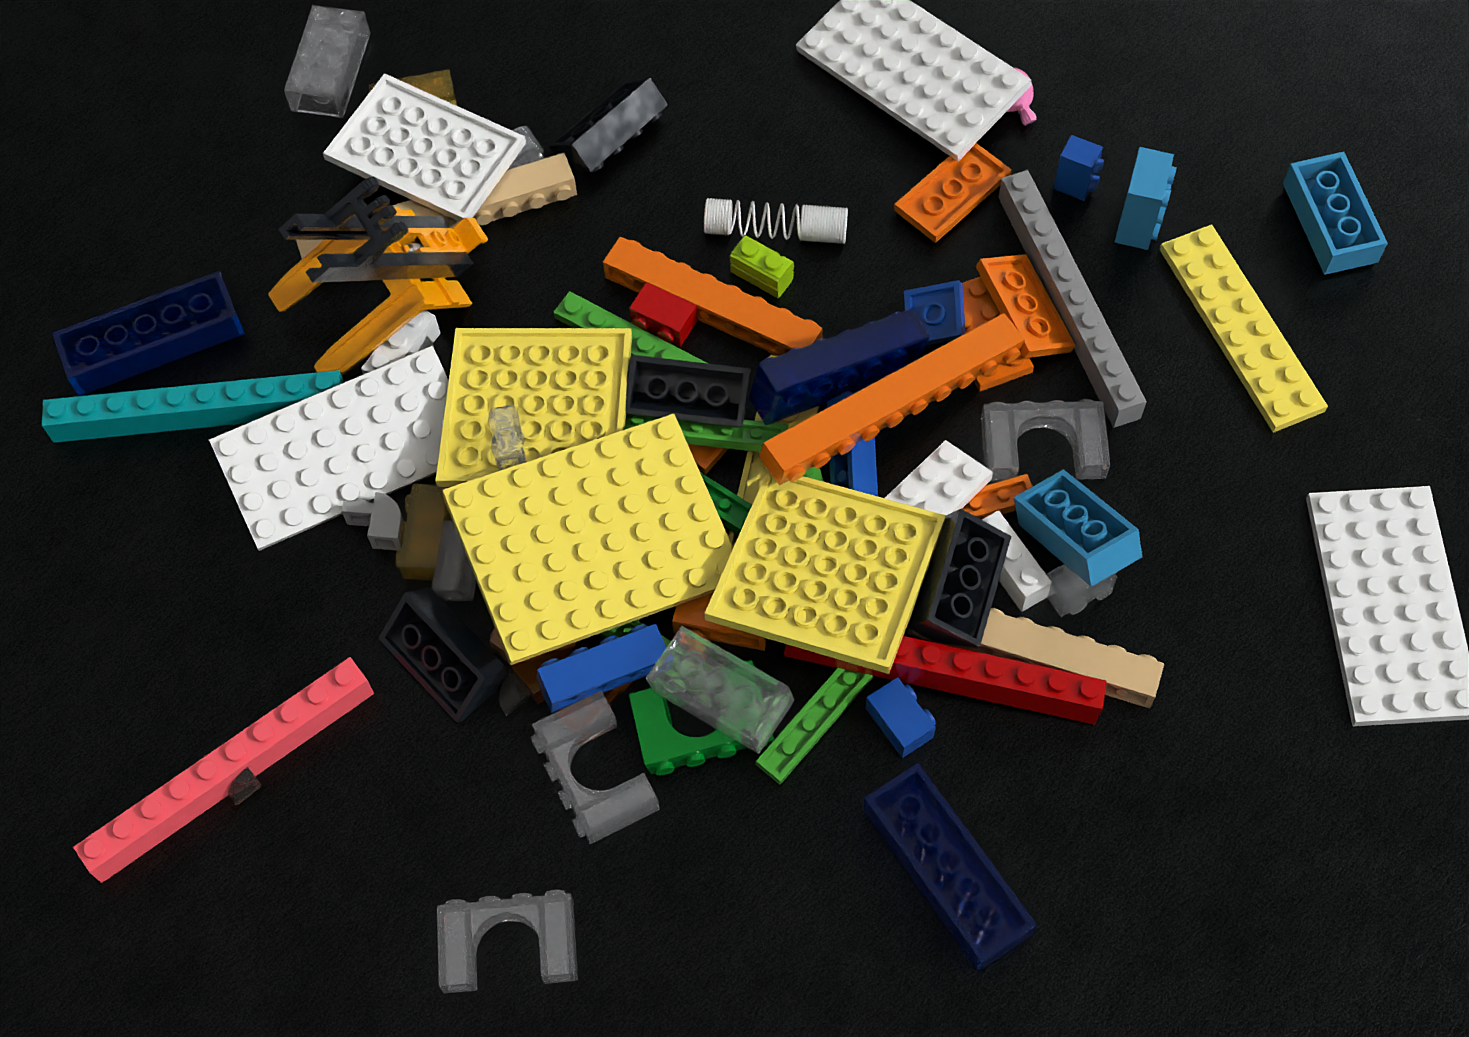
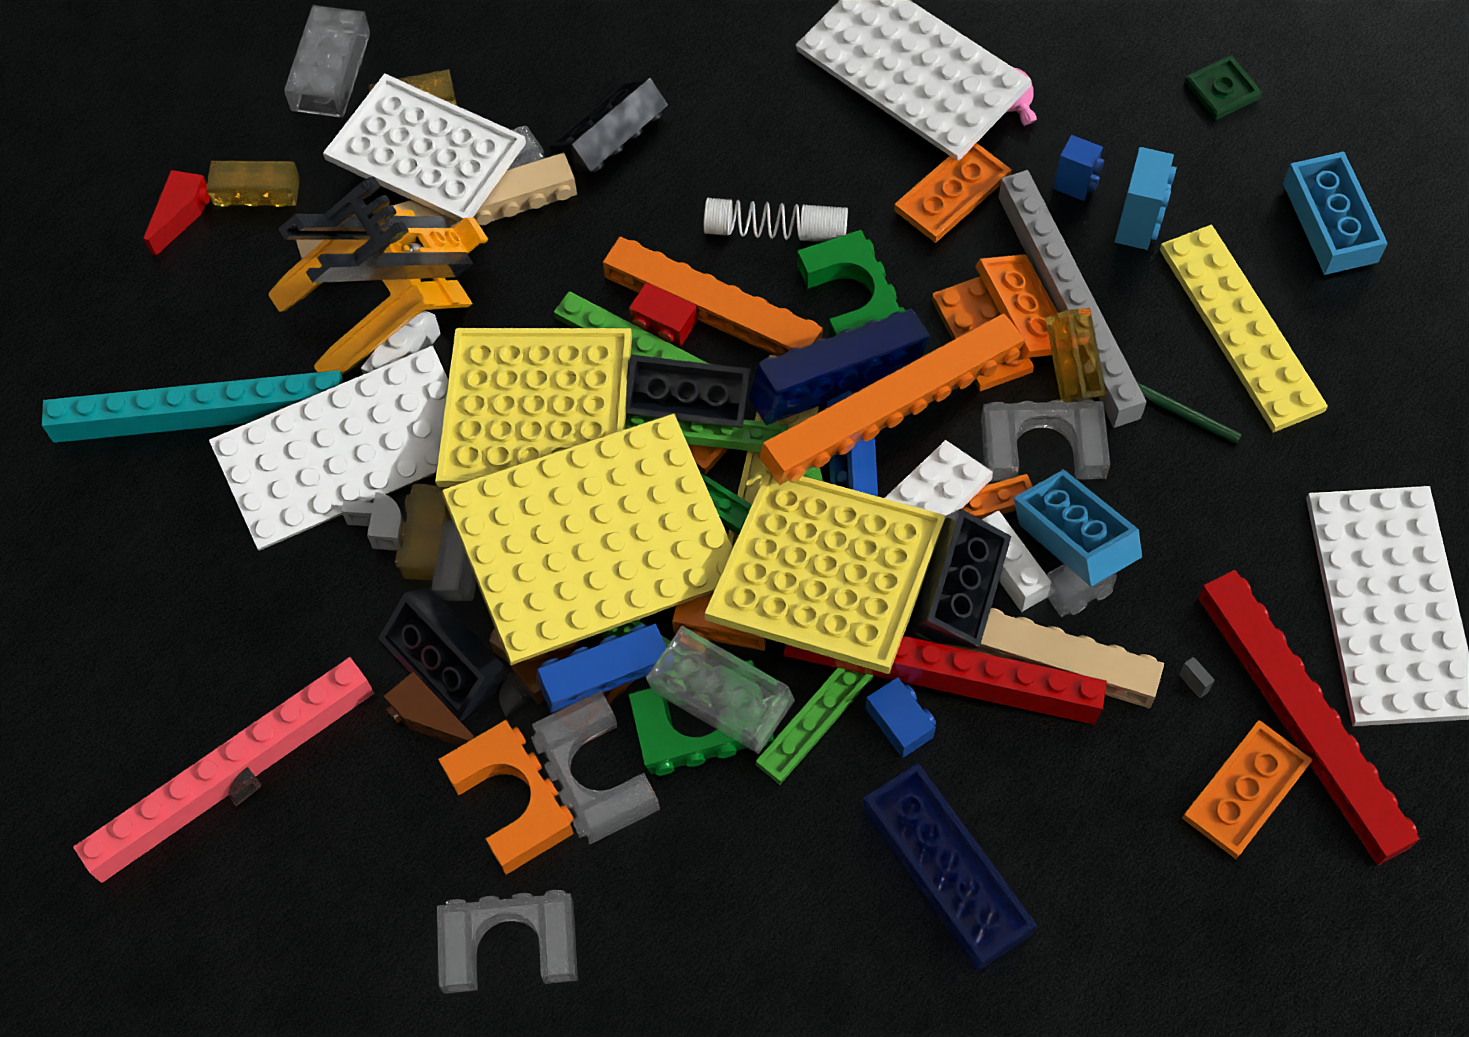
(147, 333): clear blue brick -> none
(176, 209): none -> red slope
(253, 183): none -> clear yellow brick
(424, 712): none -> reddish brown slope
(499, 753): none -> orange arch
(507, 437): clear brick -> none
(761, 266): lime brick -> none
(854, 259): none -> green arch
(939, 310): blue plate -> none
(1076, 355): none -> clear yellow brick
(1189, 414): none -> dark green bar
(1196, 677): none -> dark grey tile
(1223, 87): none -> dark green tile
(1247, 789): none -> orange plate
(1308, 718): none -> red brick

